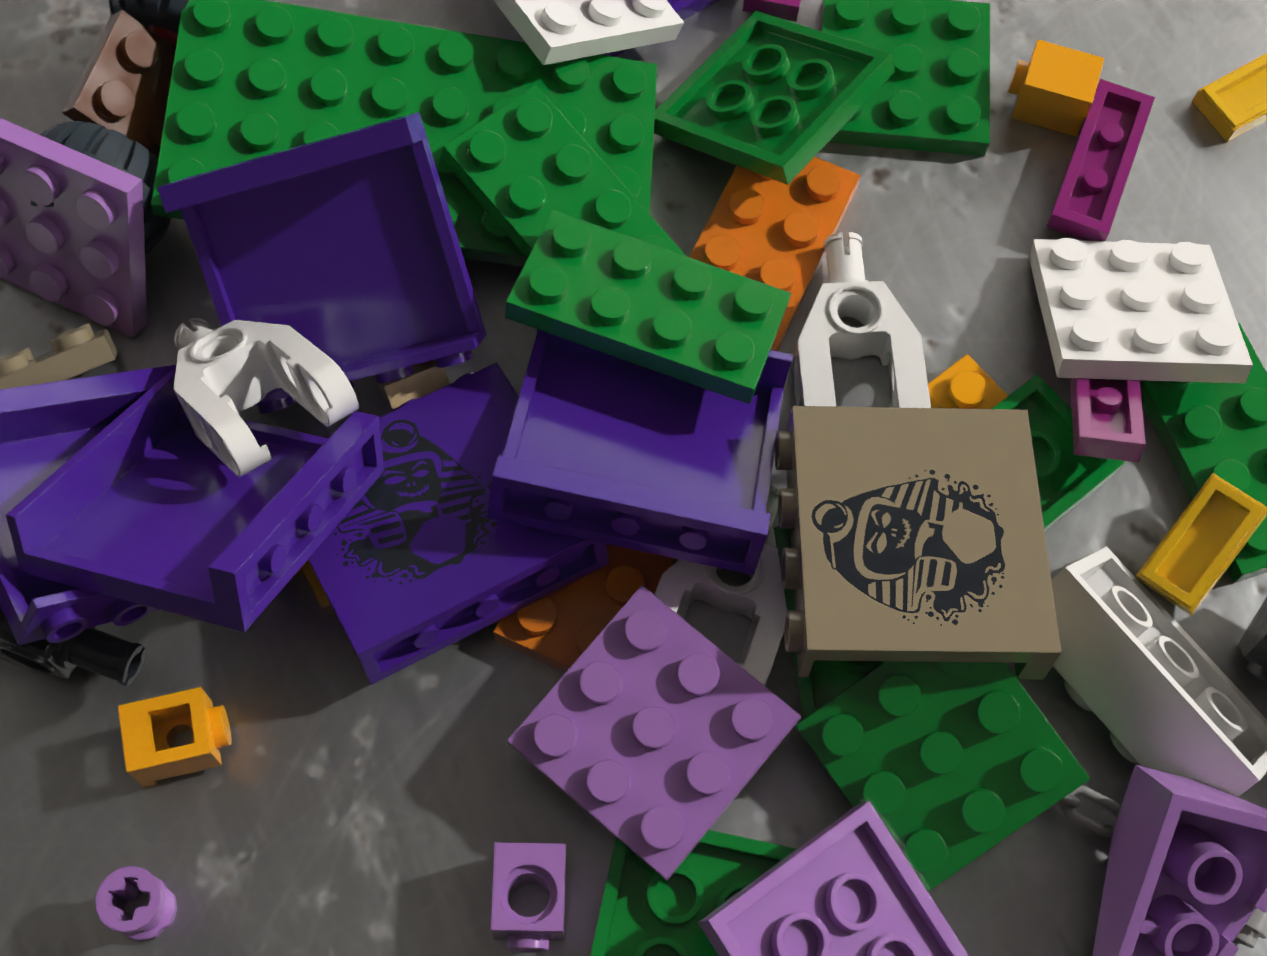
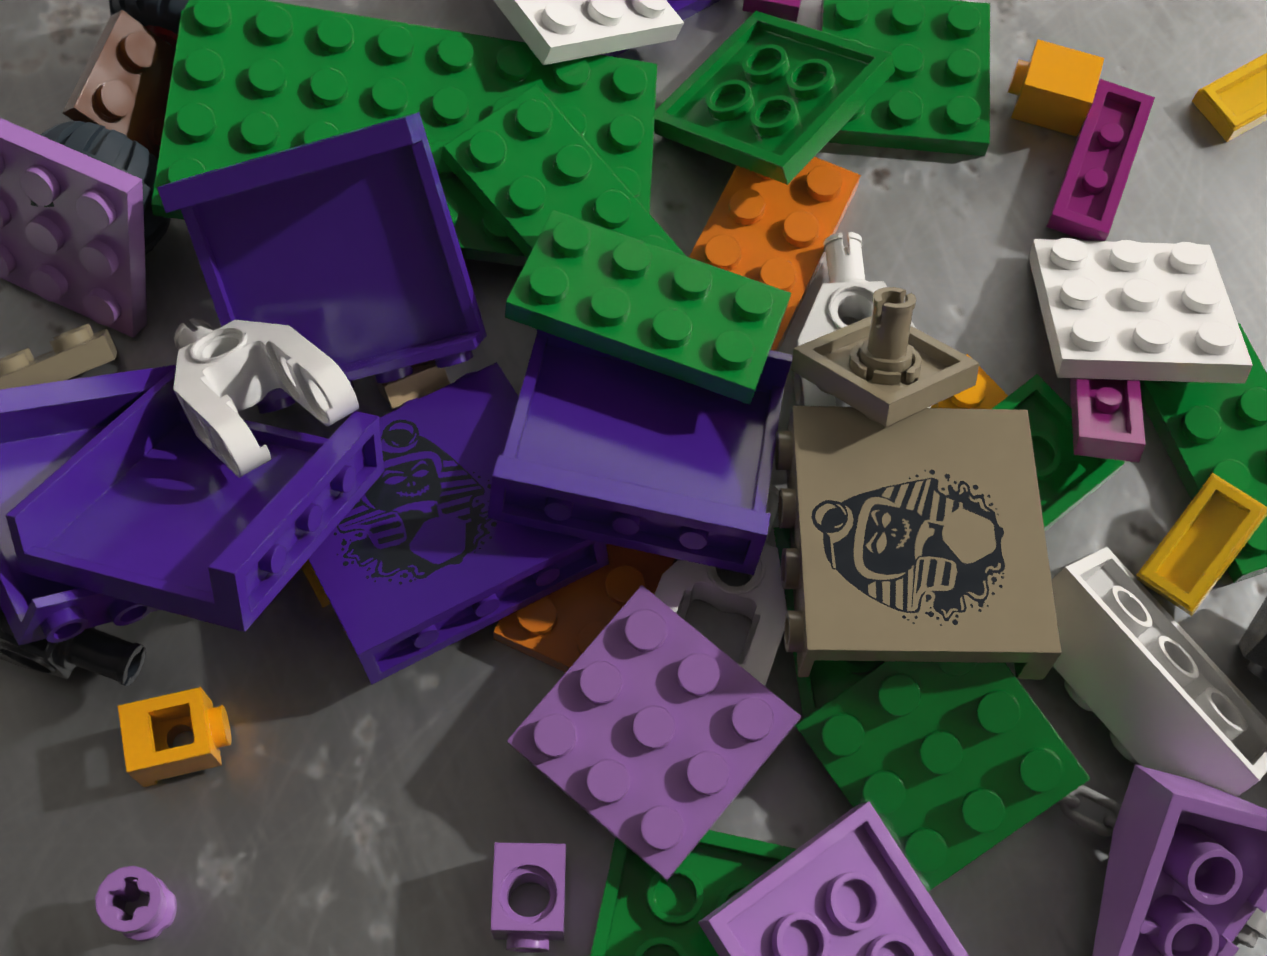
(885, 362): none -> dark tan plate

